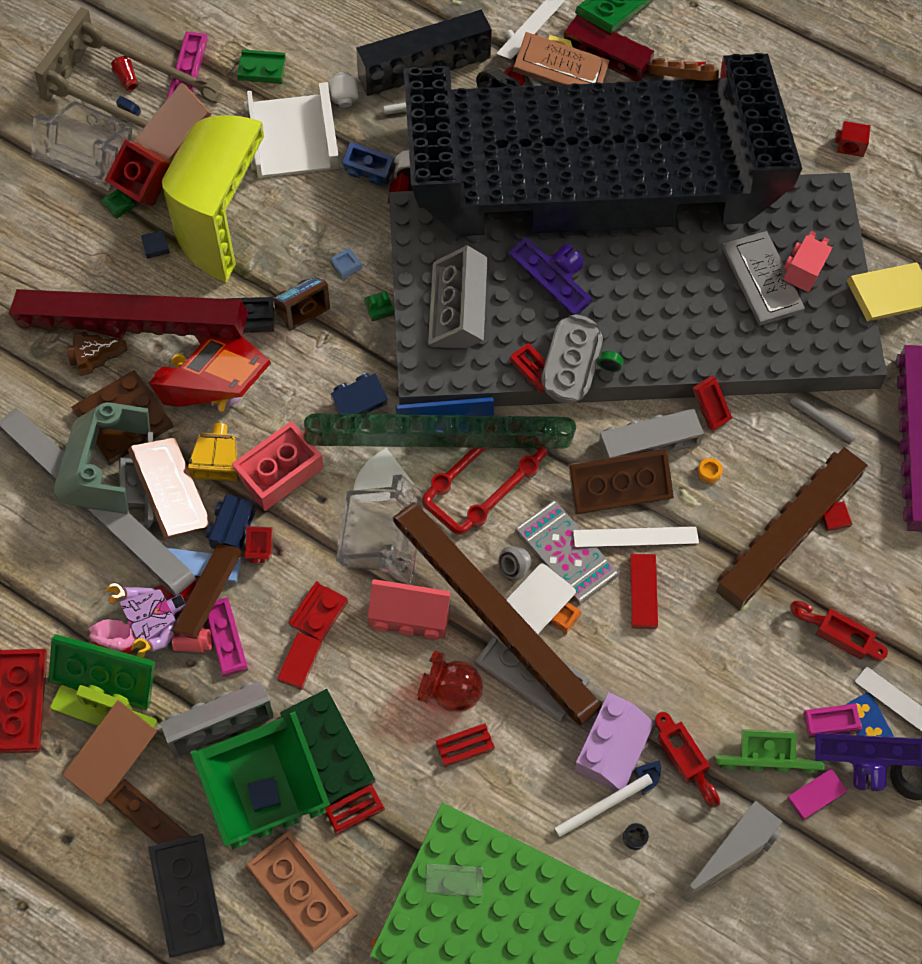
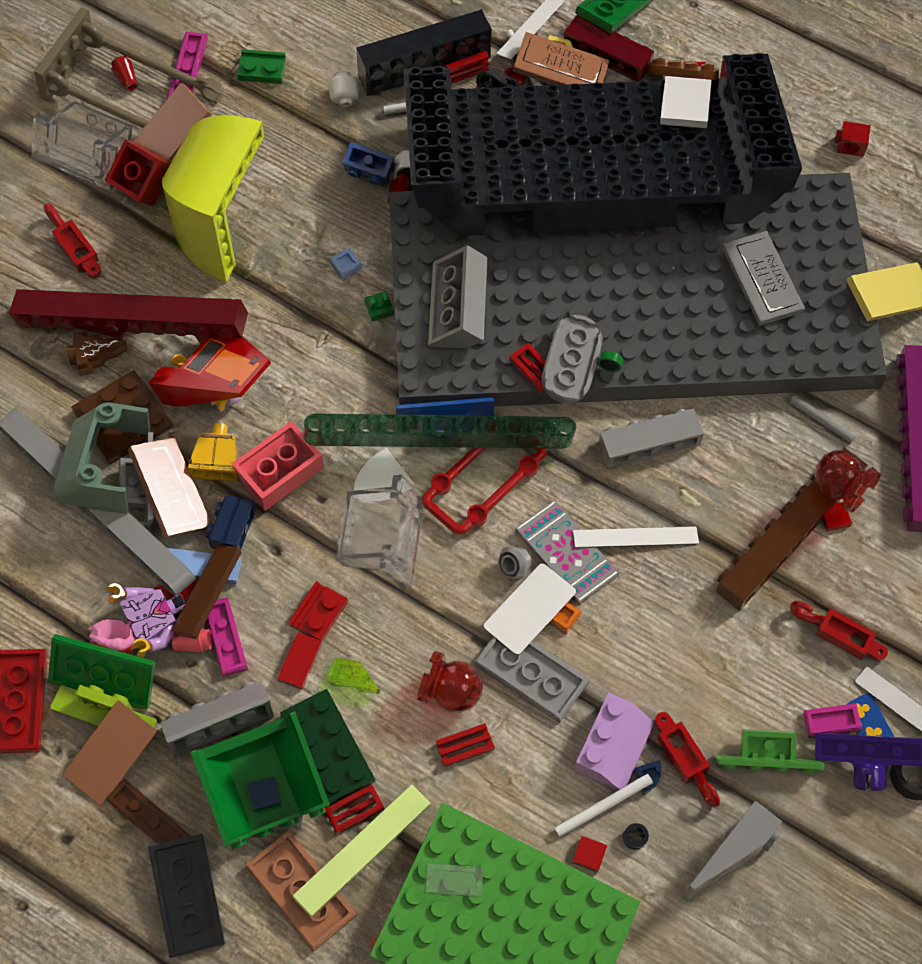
(71, 240): none -> red piece
(118, 203): green tile -> none
(128, 105): dark blue tile -> none
(155, 244): dark blue tile -> none
(258, 543): red bracket -> none
(260, 314): black plate -> none
(296, 134): white panel -> none
(302, 302): reddish brown slope -> none
(353, 675): none -> clear neon green slope
(359, 397): dark blue brick -> none
(361, 851): none -> yellowish green tile
(409, 609): coral slope -> none
(468, 66): none -> red tile
(497, 613): reddish brown beam -> none
(554, 273): dark purple plate -> none
(589, 854): none -> red tile
(620, 481): reddish brown tile -> none
(643, 591): red tile -> none
(685, 102): none -> white tile
(709, 470): light orange tile -> none
(712, 403): red tile -> none
(807, 262): coral hinge -> none
(817, 794): dark pink tile -> none
(844, 477): none -> clear red tile

